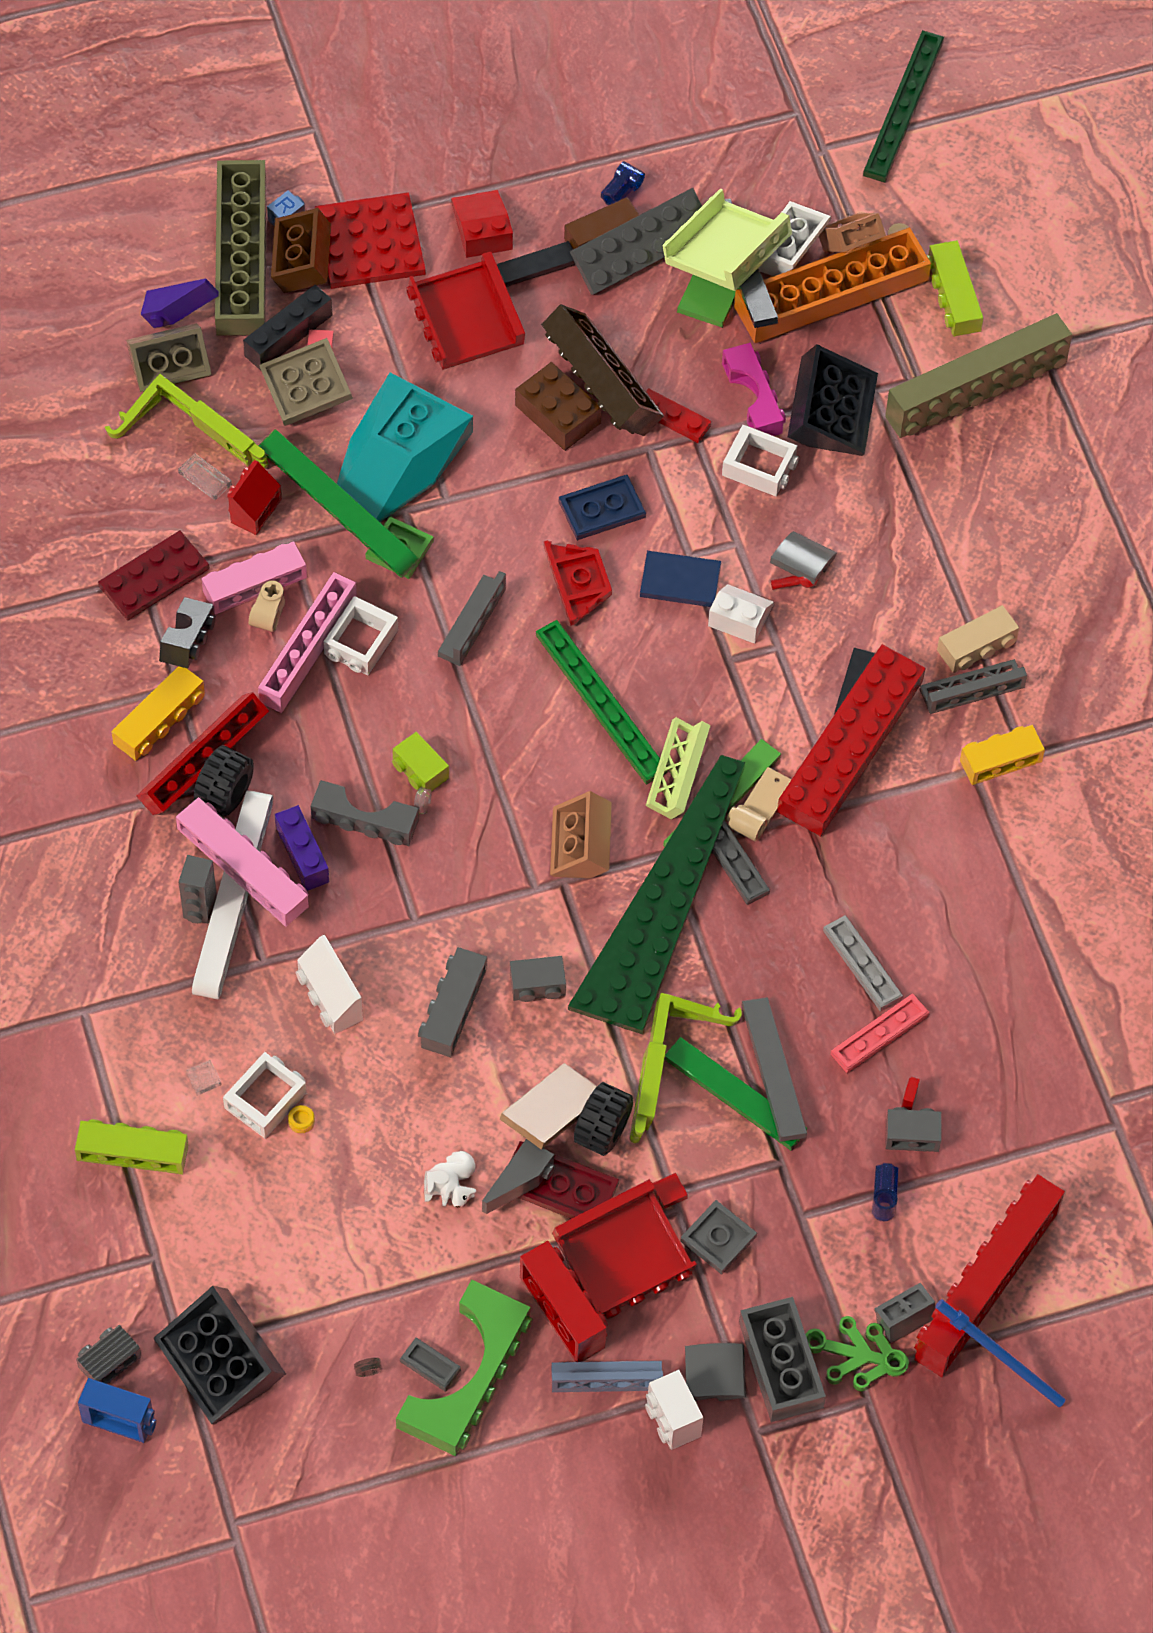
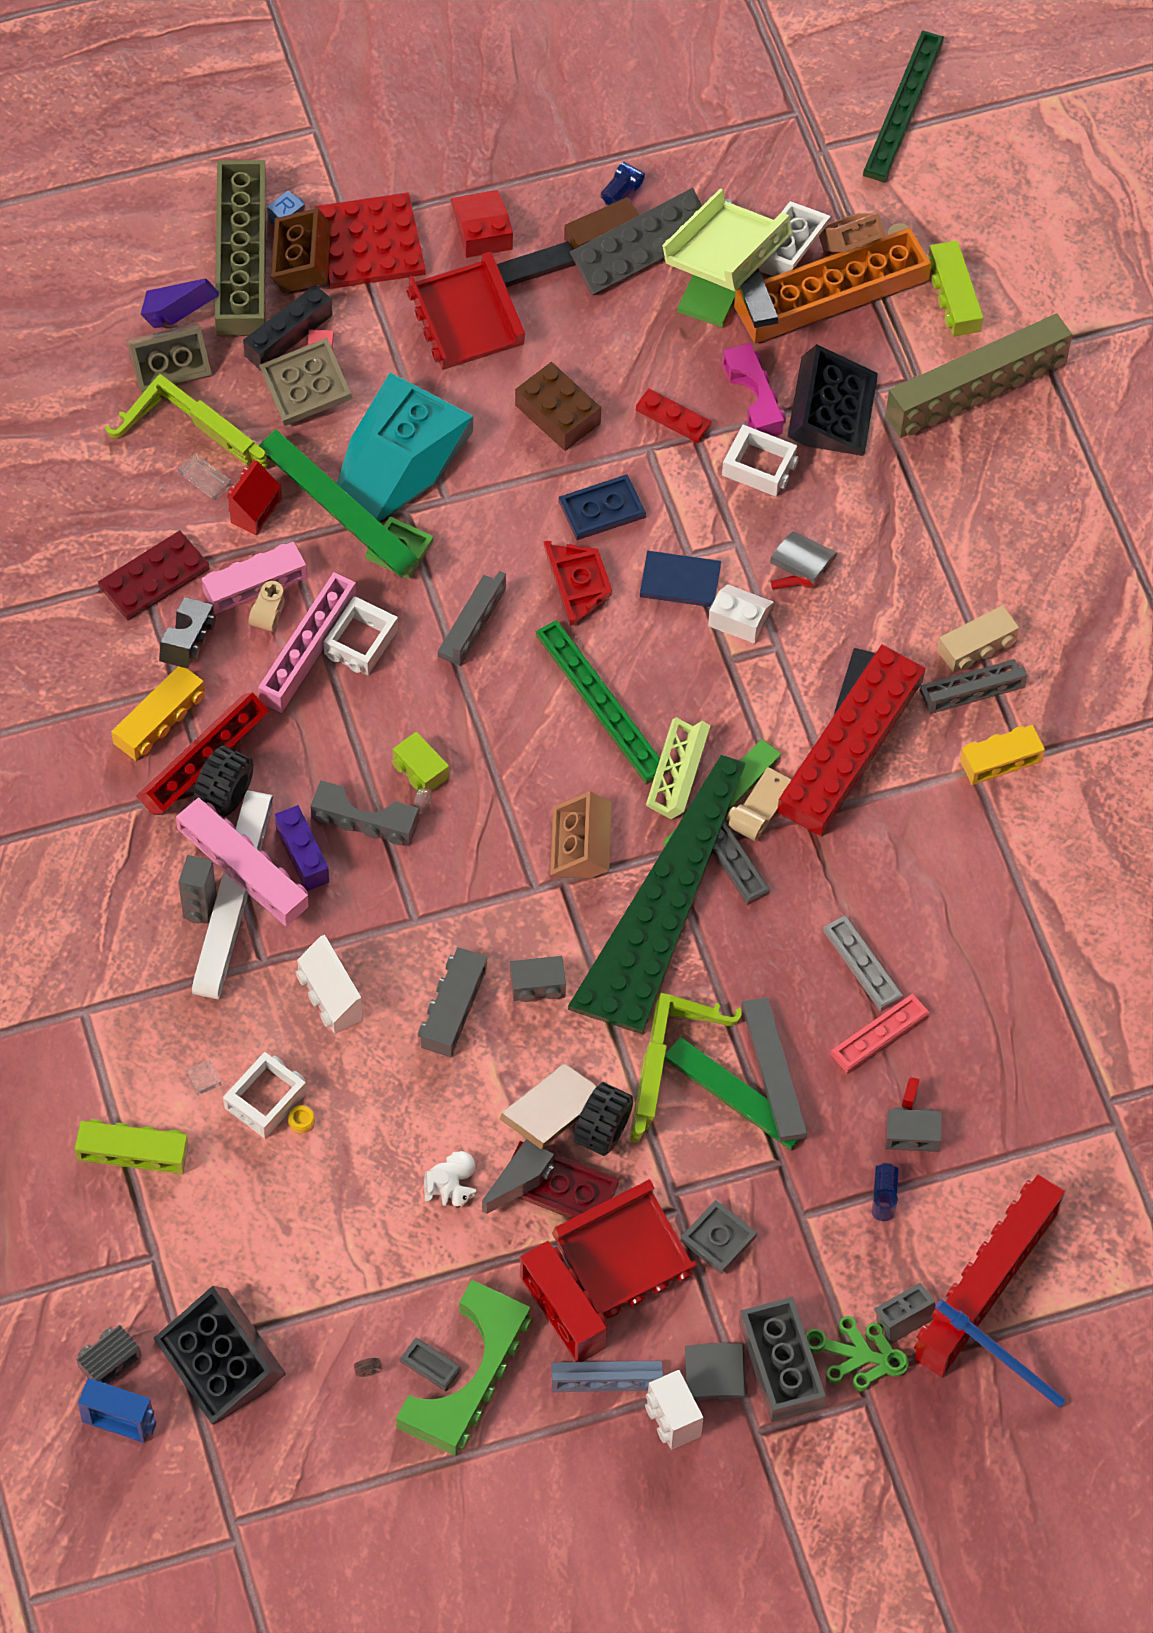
(601, 370): dark brown brick -> none
(669, 1191): red tile -> none

